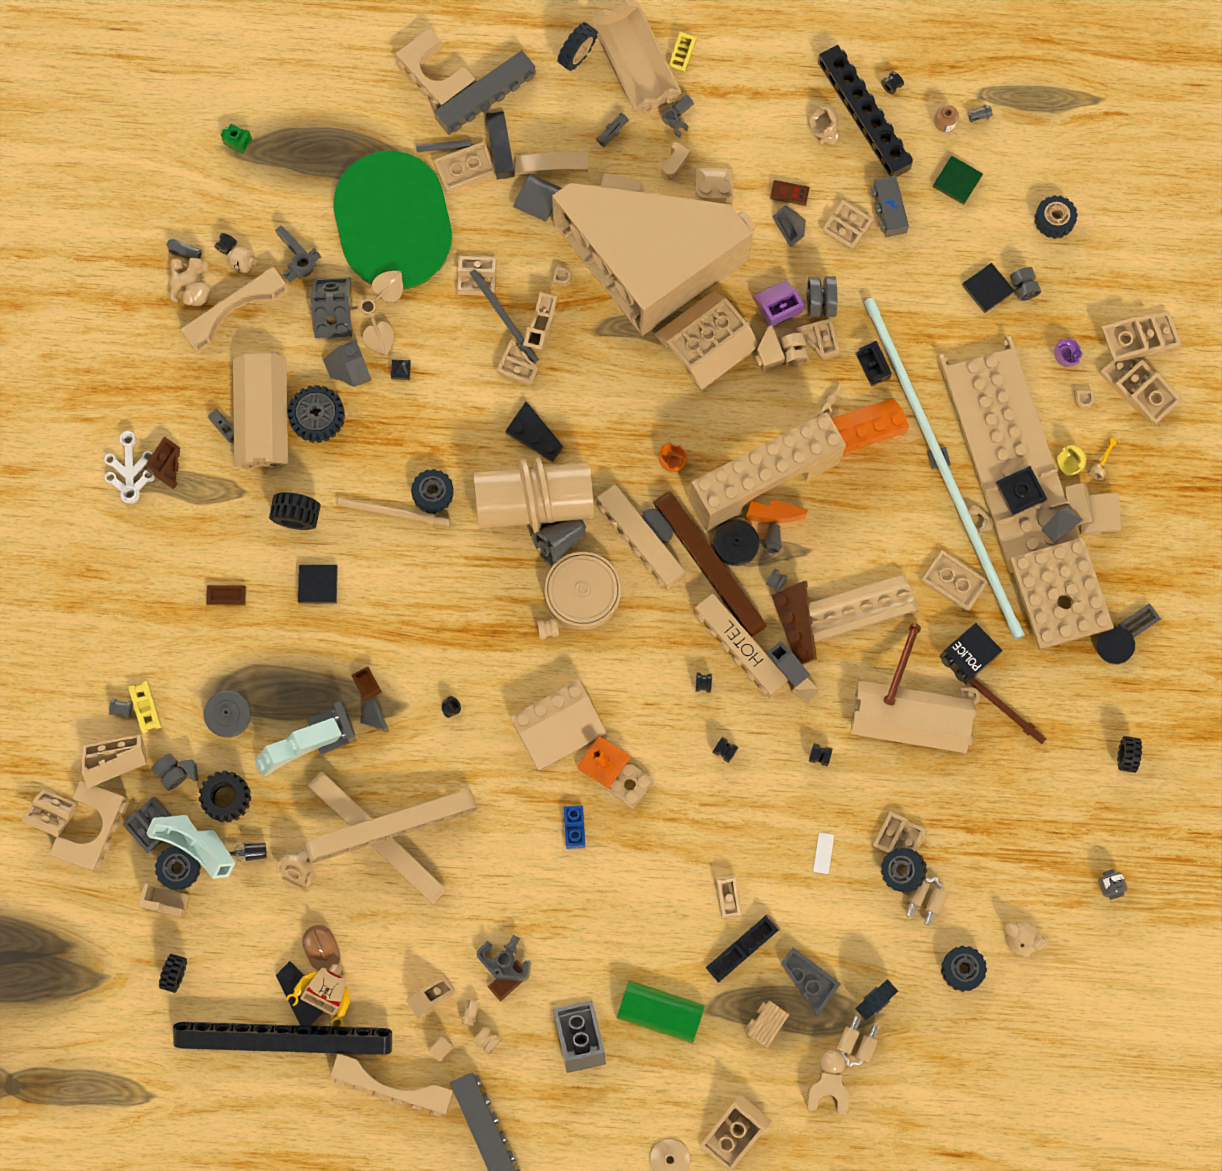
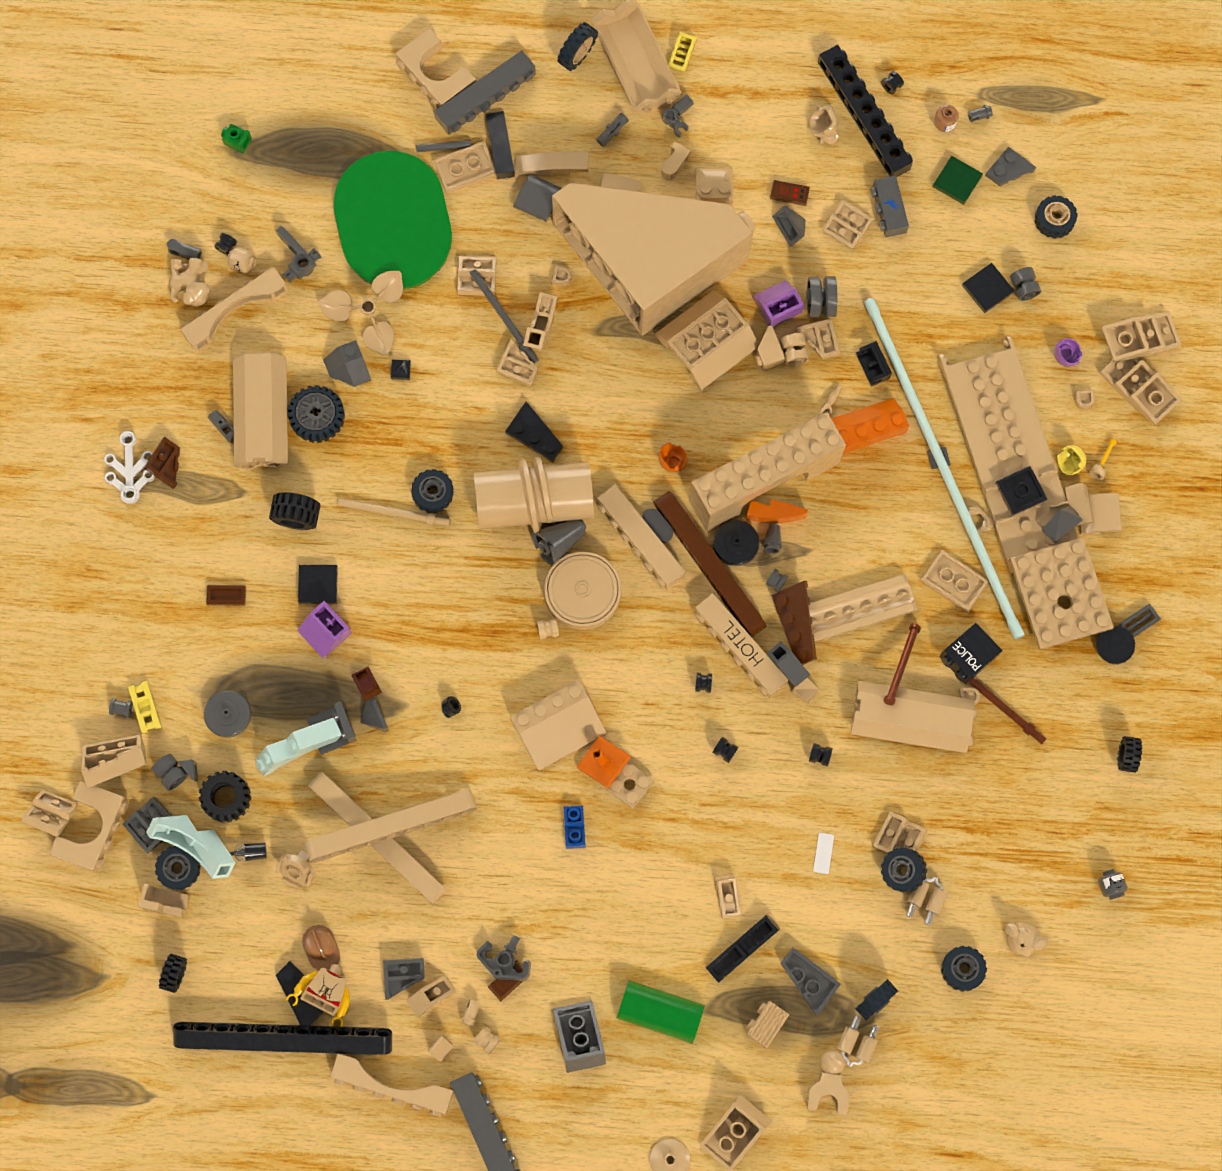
(324, 629): none -> medium lavender slope
(329, 298): dark grey bracket -> none
(402, 974): none -> dark grey wing
(1009, 167): none -> dark grey wing

